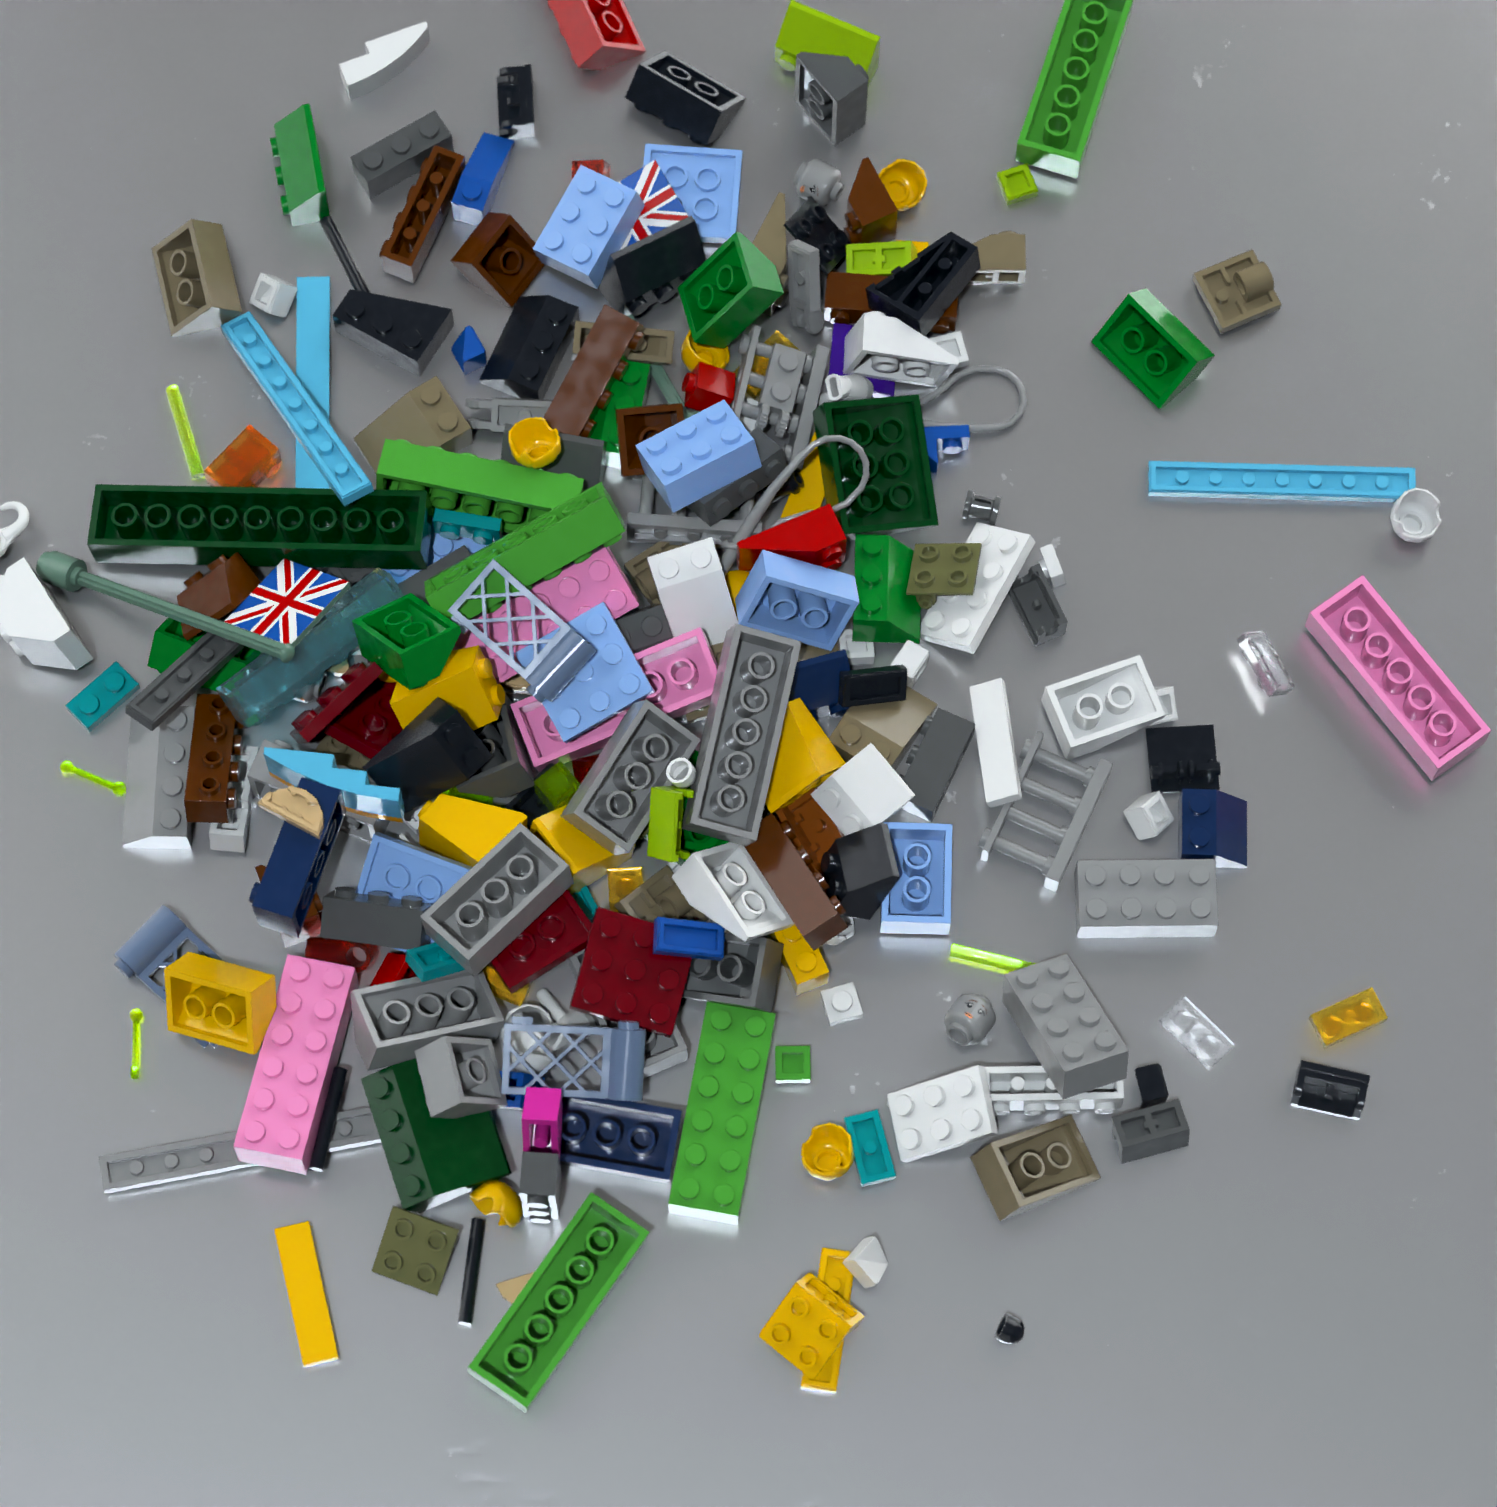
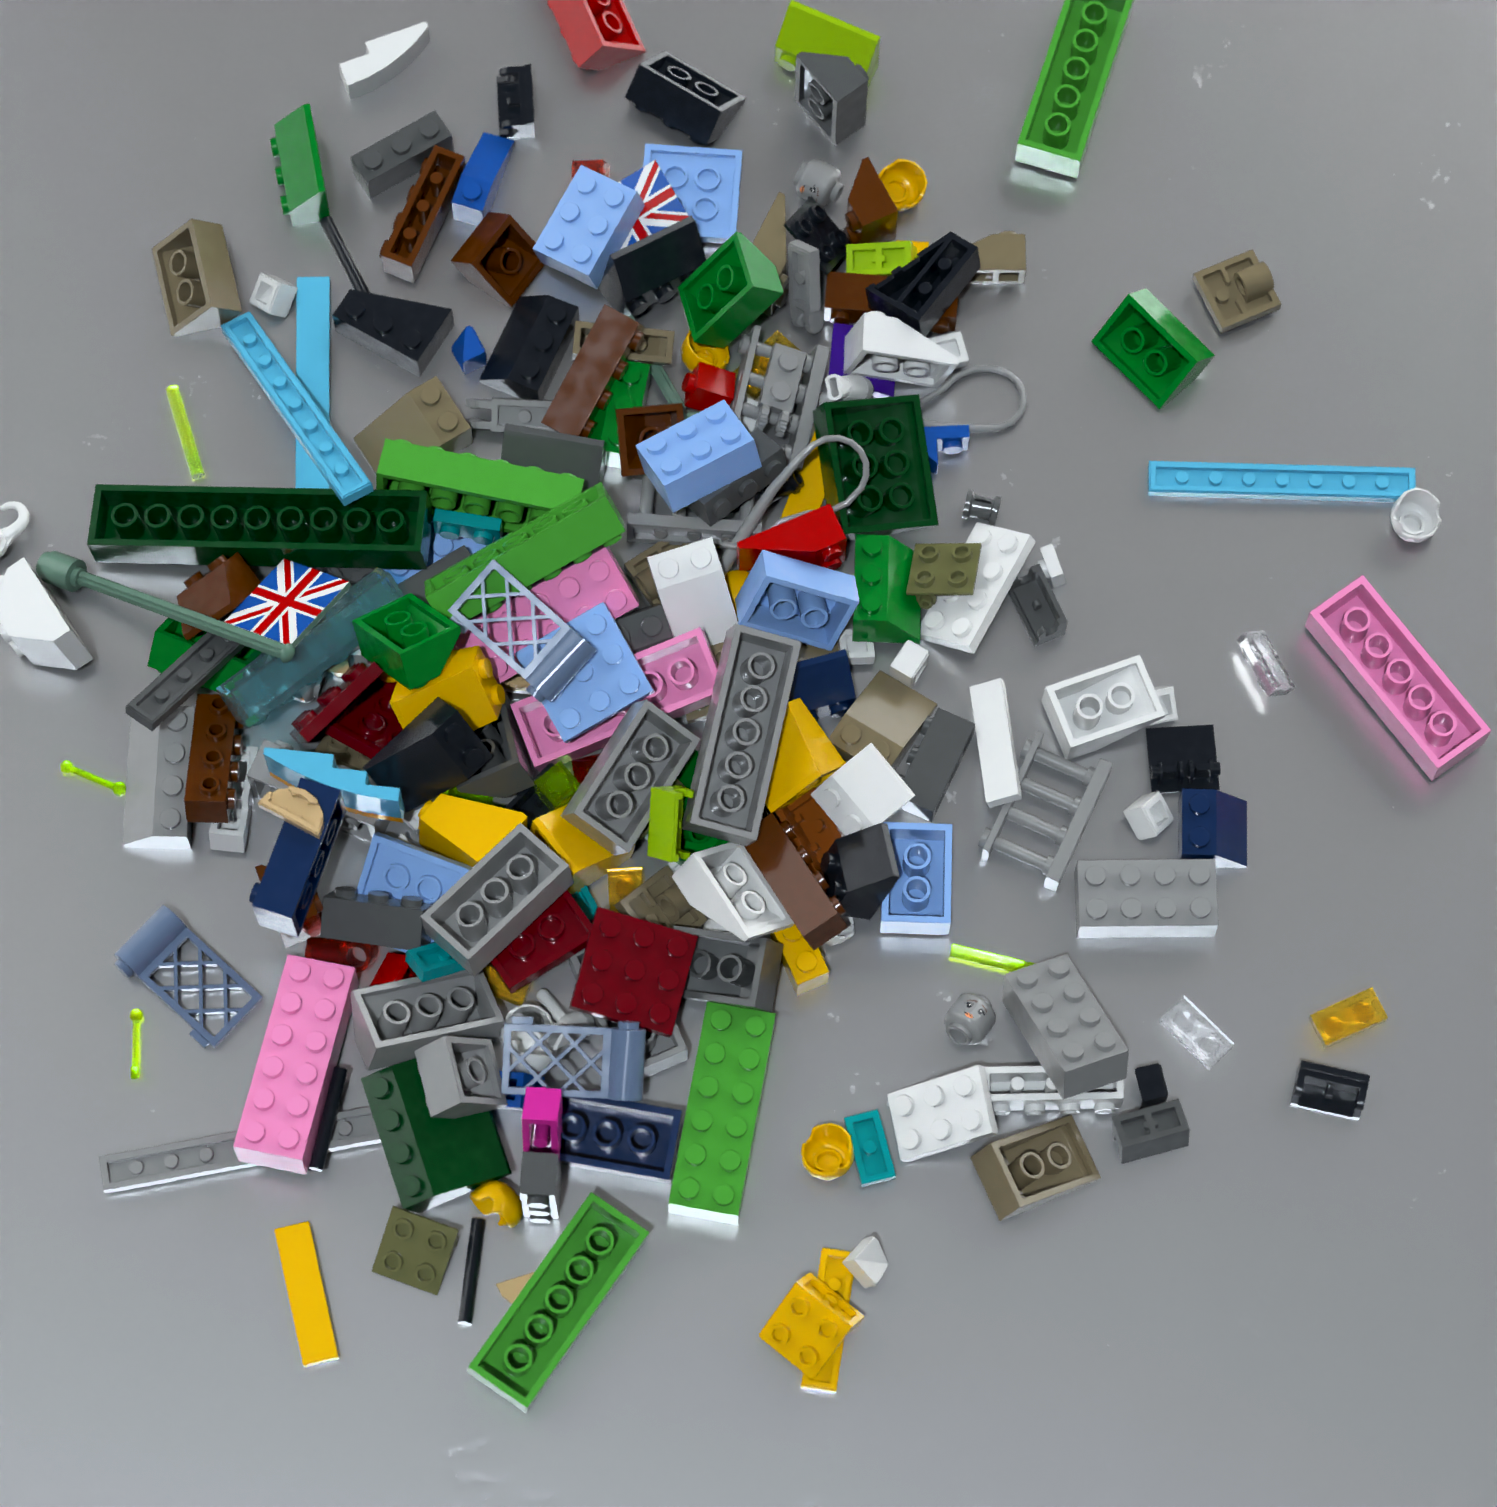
(102, 696): teal plate -> none
(219, 1001): yellow slope -> none
(244, 461): clear orange brick -> none
(534, 442): yellow hair -> none
(681, 773): white hinge -> none
(688, 939): blue tile -> none
(792, 1064): bright green plate -> none
(841, 1004): white plate -> none
(872, 685): black tile -> none
(1010, 1329): black hinge -> none
(1017, 184): lime tile -> none

